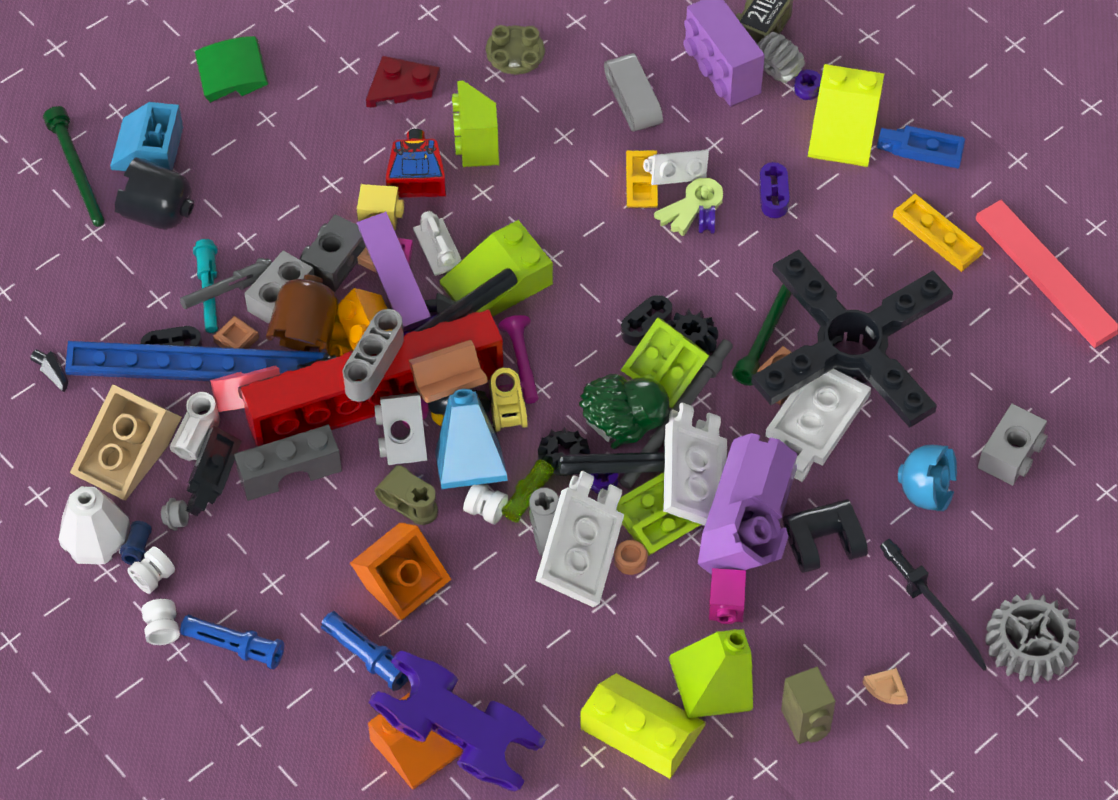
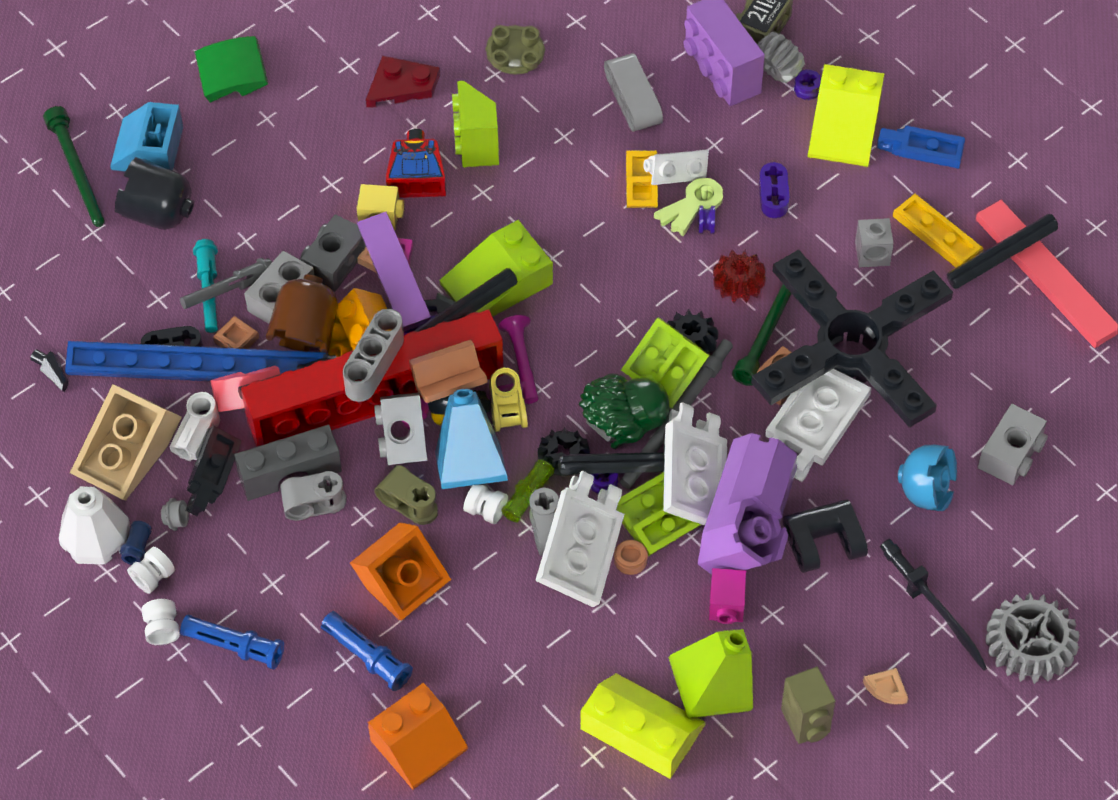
(310, 495): none -> light grey piece
(436, 243): white hinge -> none
(476, 732): dark purple piece -> none
(643, 317): black beam -> none
(739, 276): none -> clear red gear
(874, 242): none -> light grey brick
(1002, 251): none -> black axle

